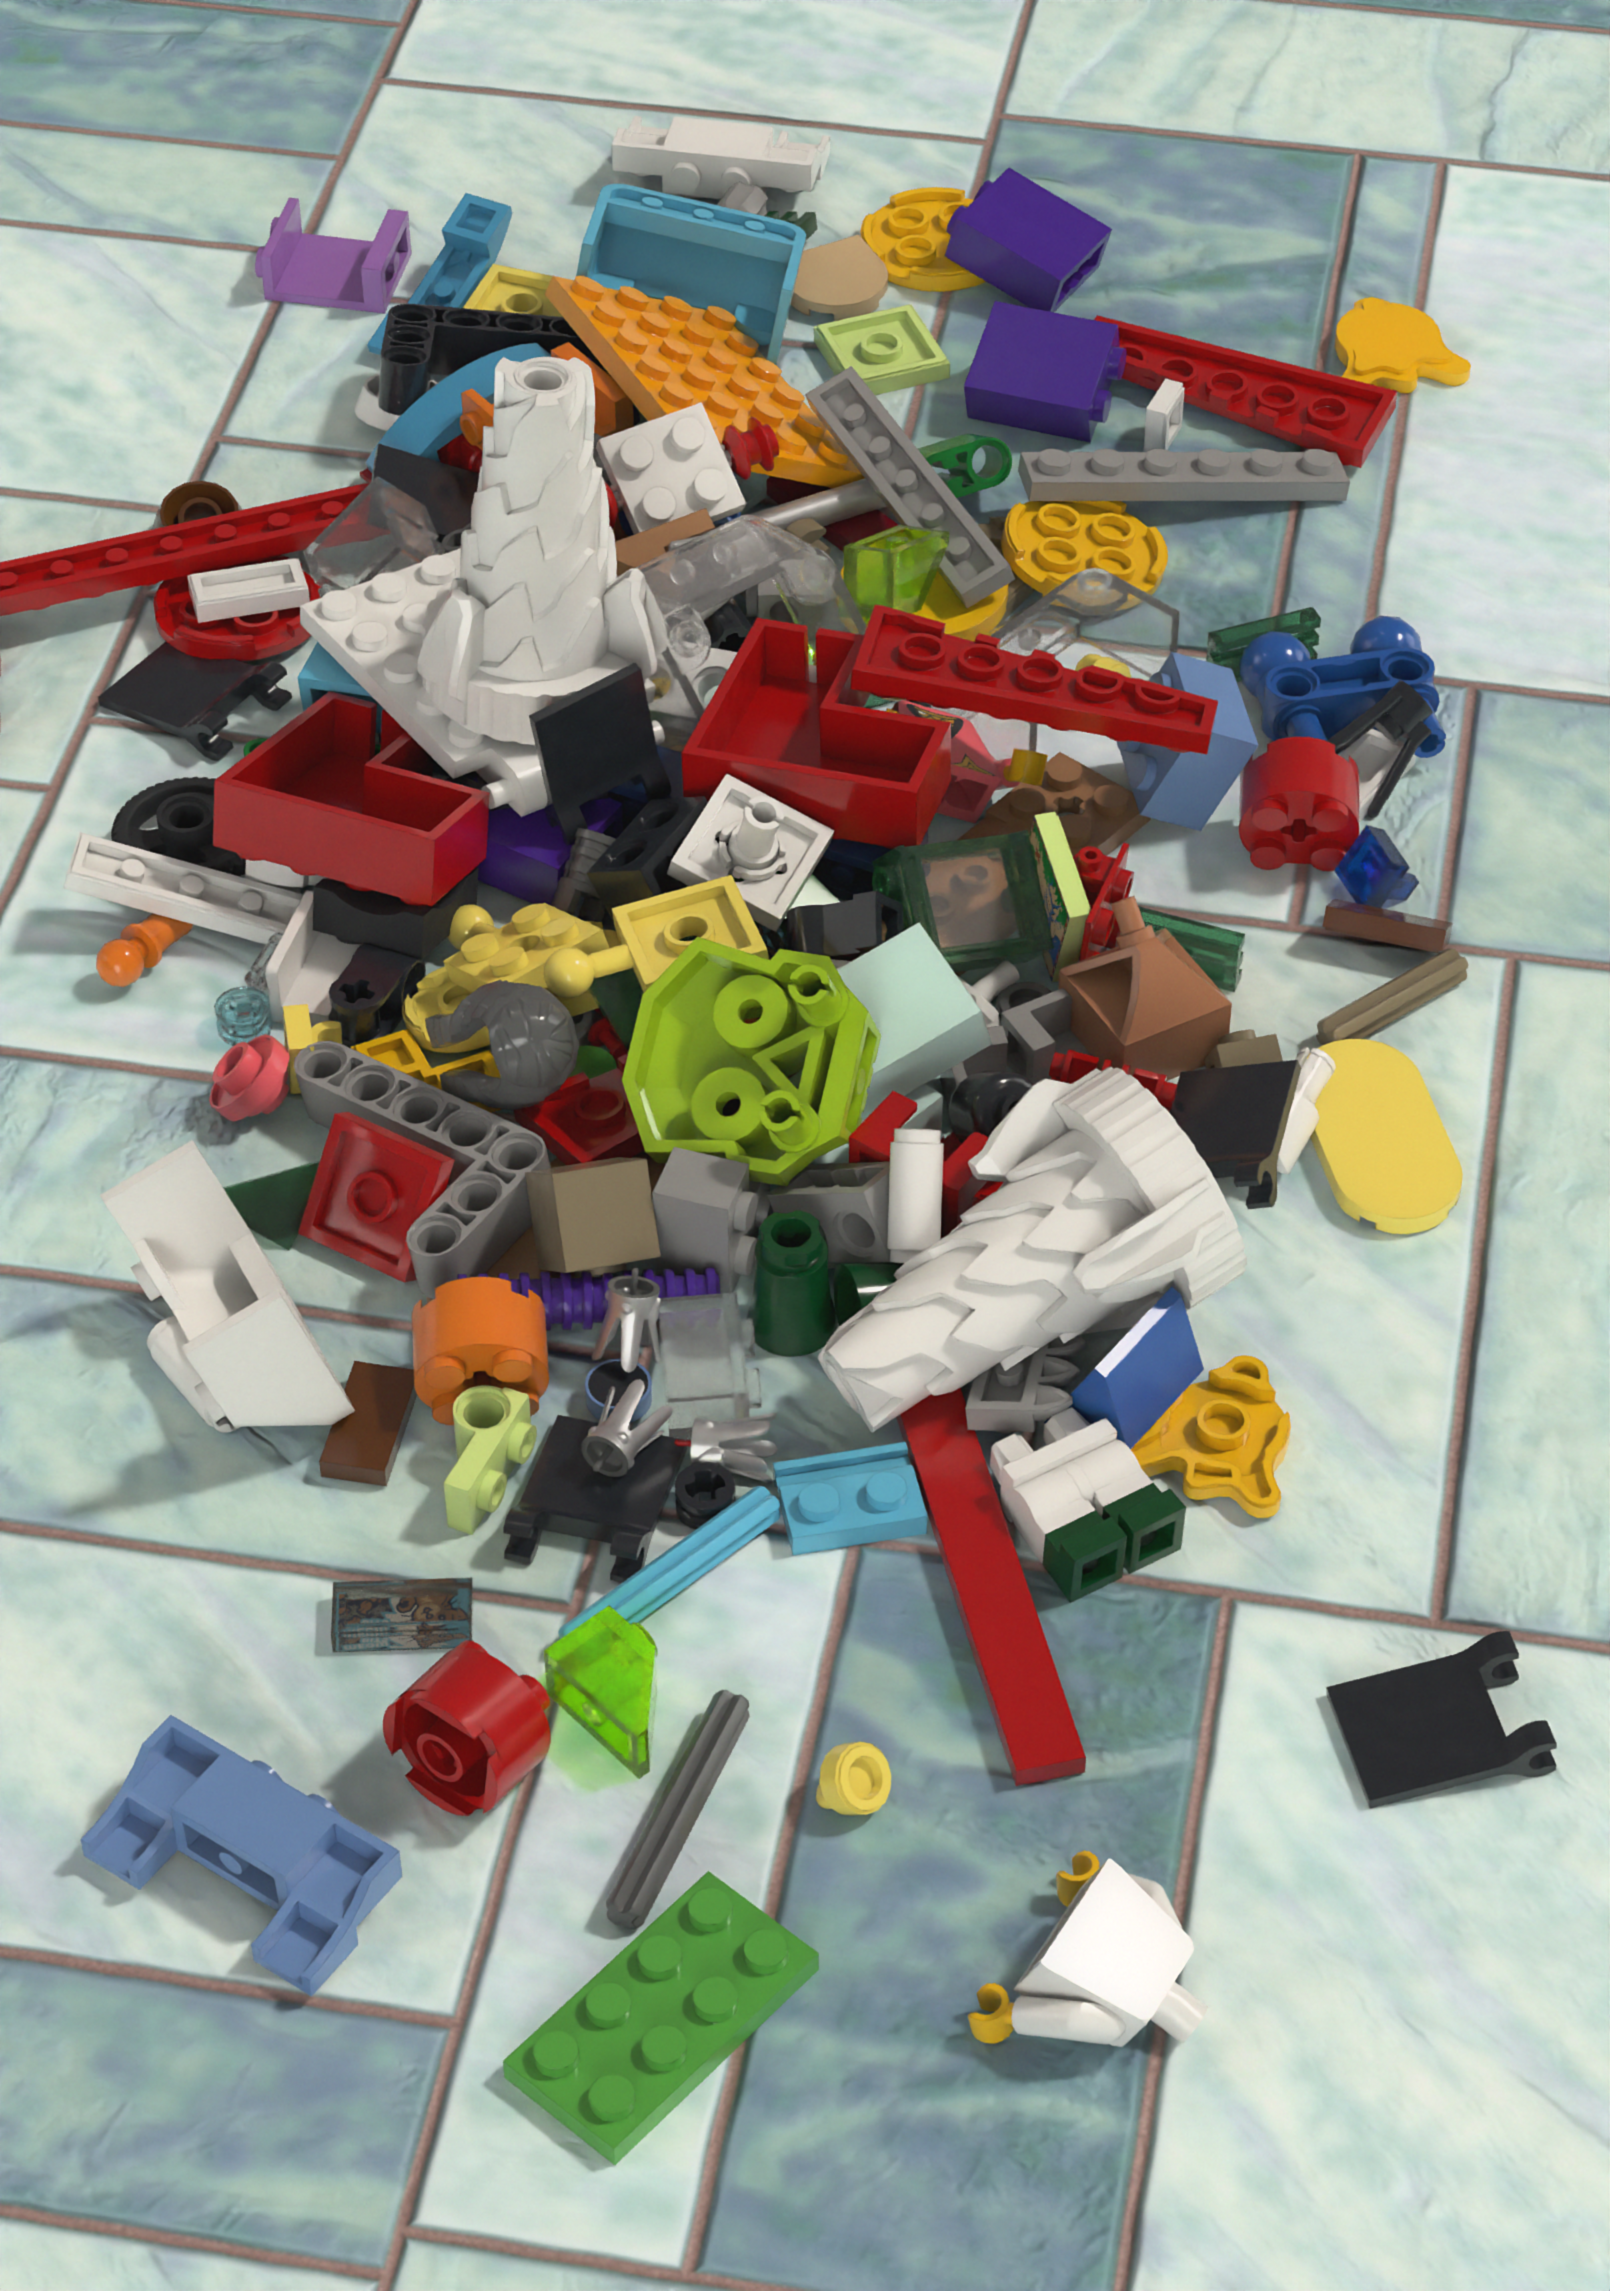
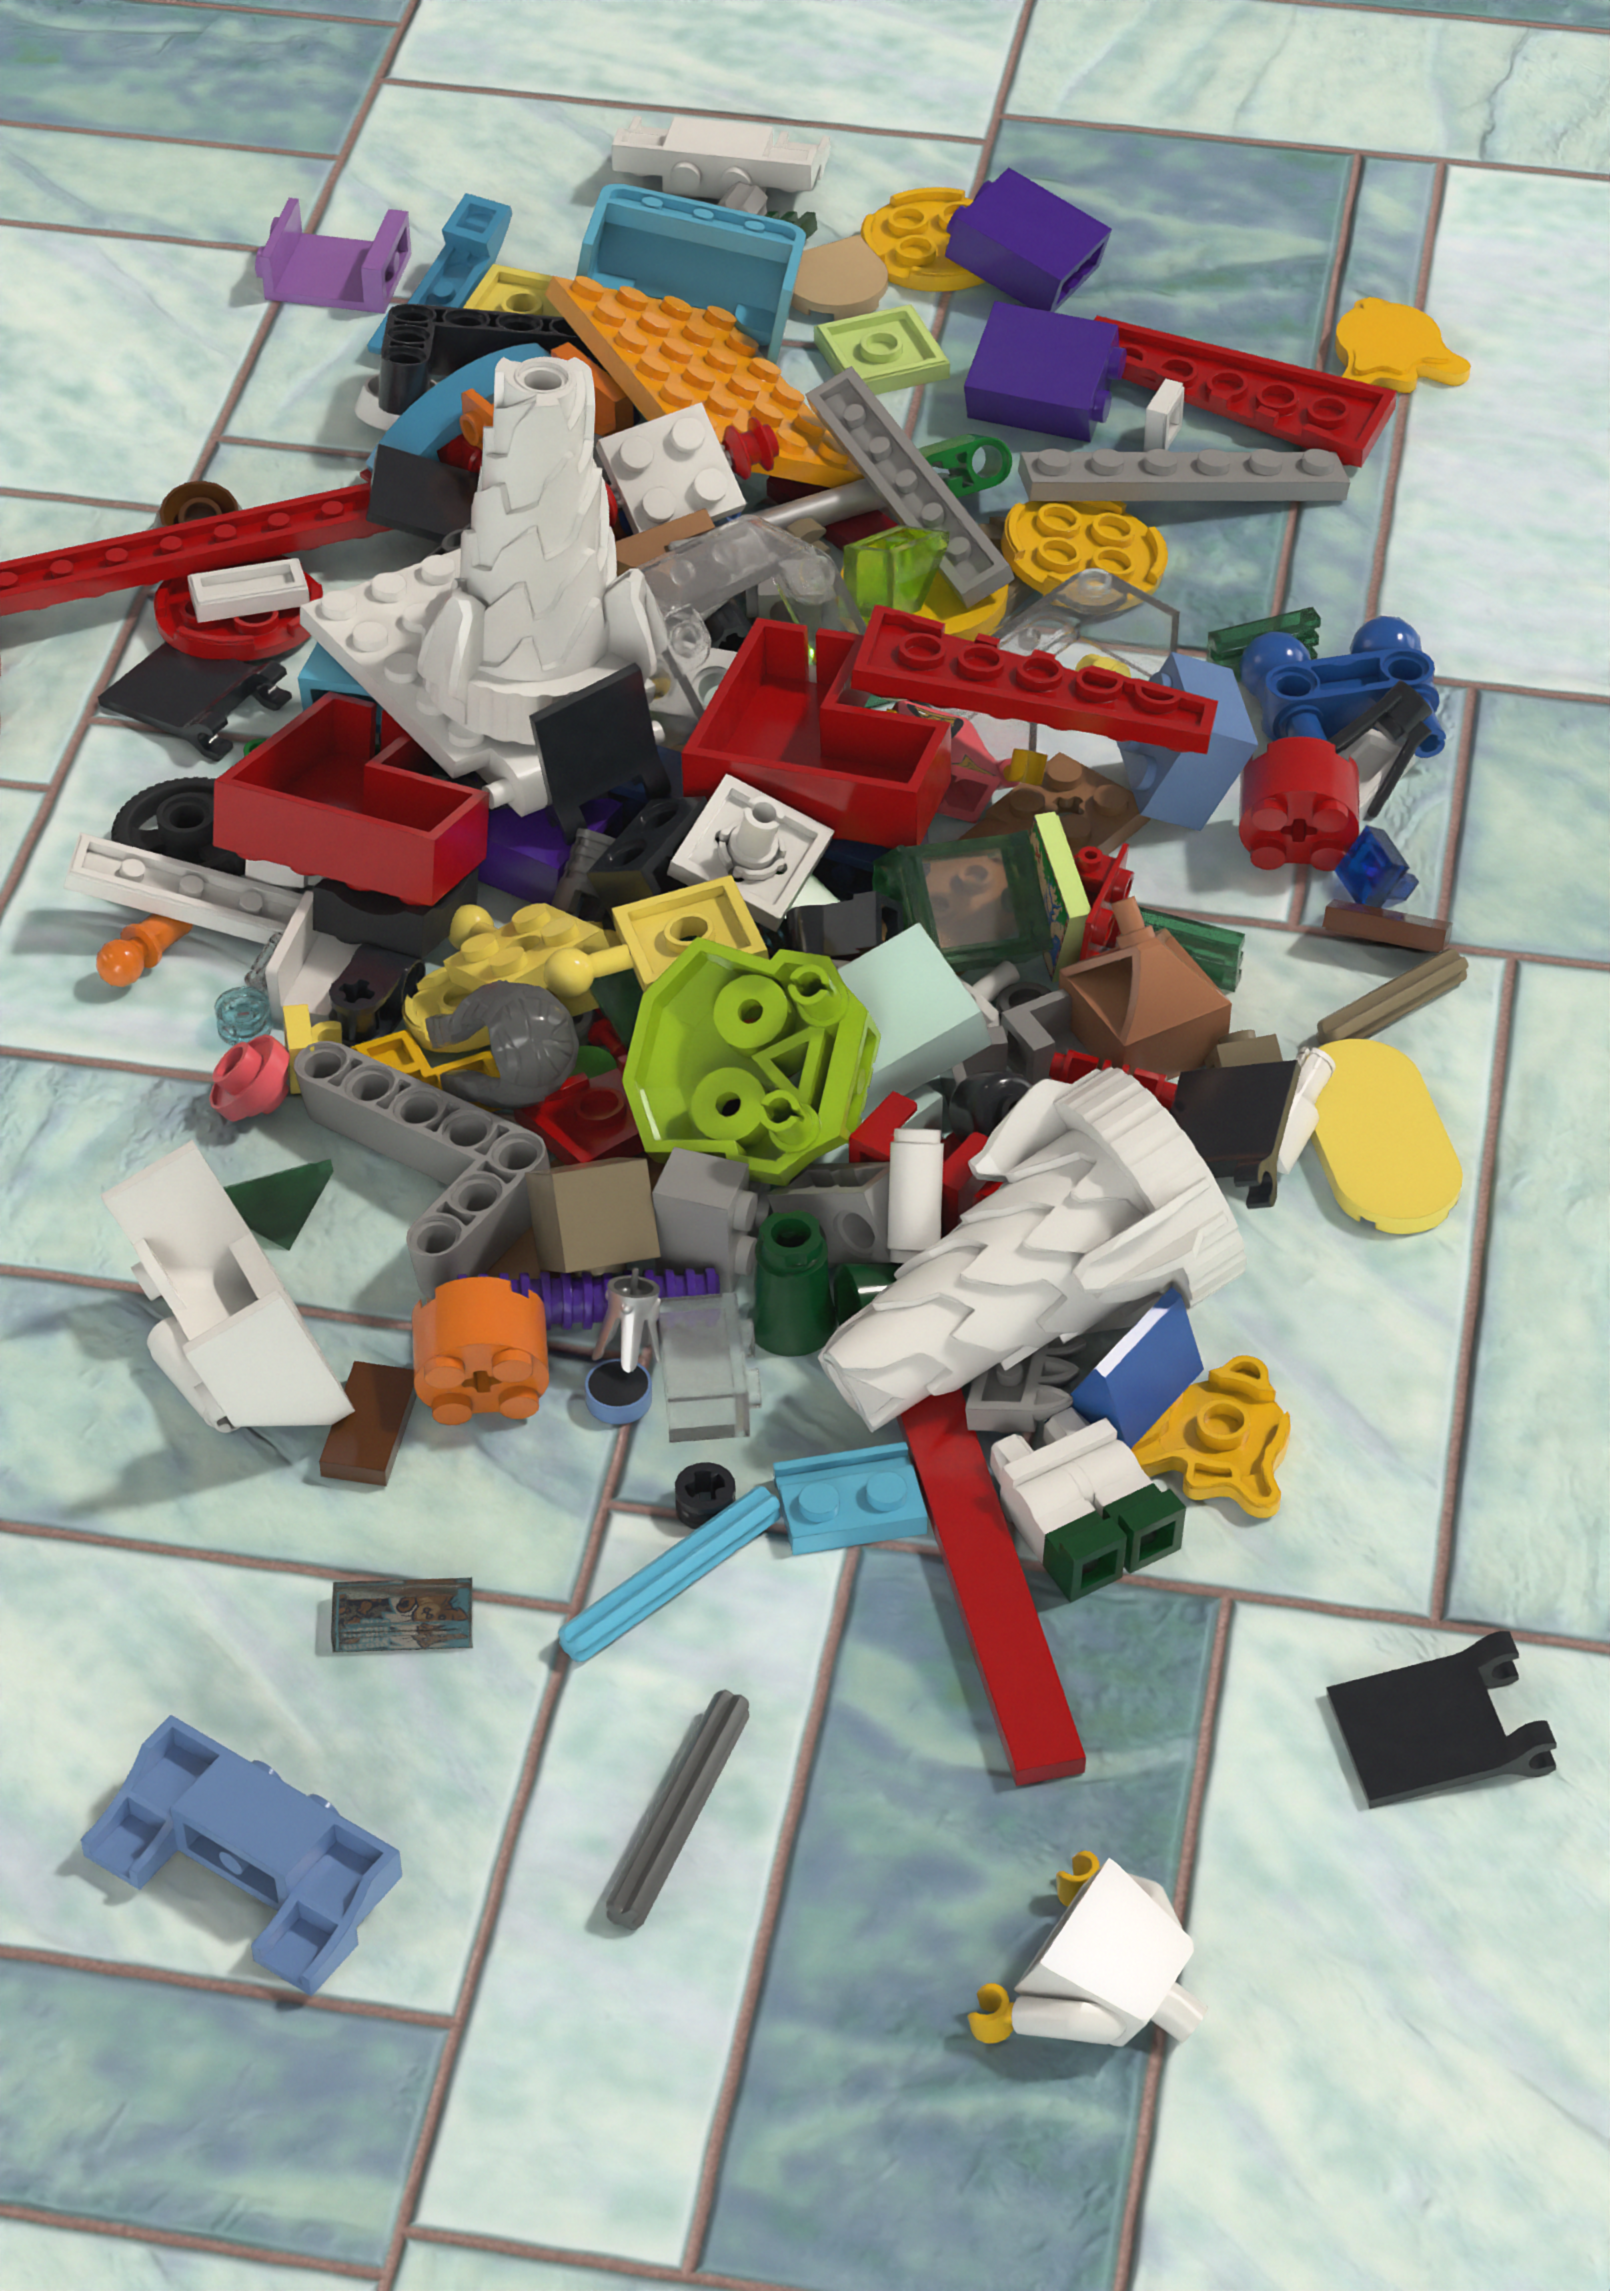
(371, 1193): red bracket -> none
(372, 536): clear piece -> none
(469, 1729): red brick -> none
(490, 1439): yellowish green plate -> none
(578, 1502): black flag -> none
(608, 1684): clear neon green slope -> none
(611, 1444): flat silver piece -> none
(660, 2017): bright green plate -> none
(728, 1444): flat silver piece -> none
(854, 1779): light yellow tile -> none

